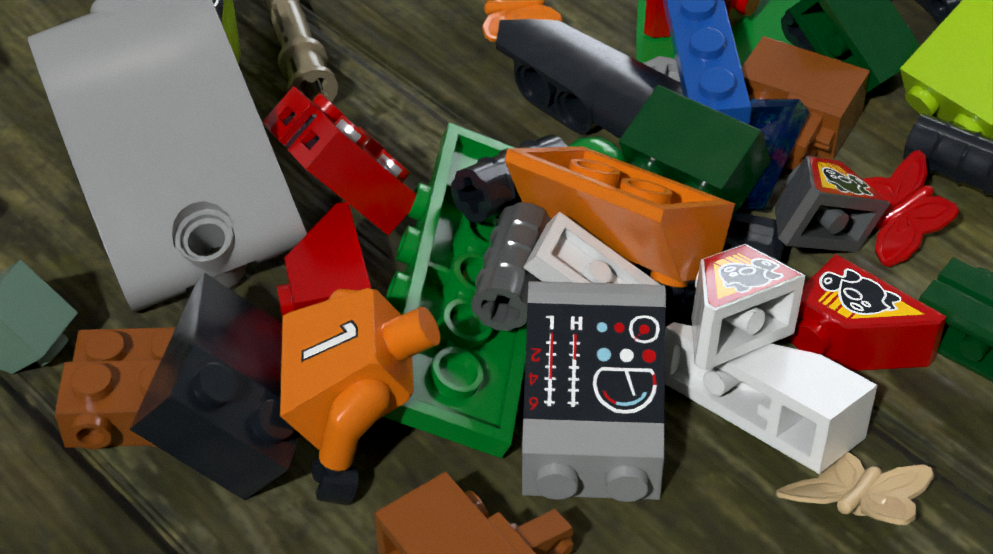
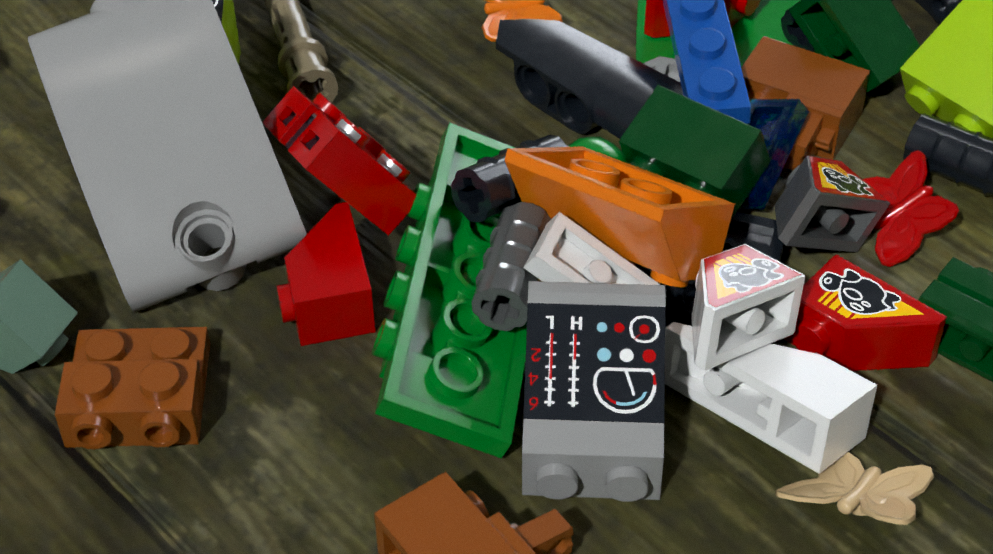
(221, 393): black slope -> none
(343, 372): orange torso -> none

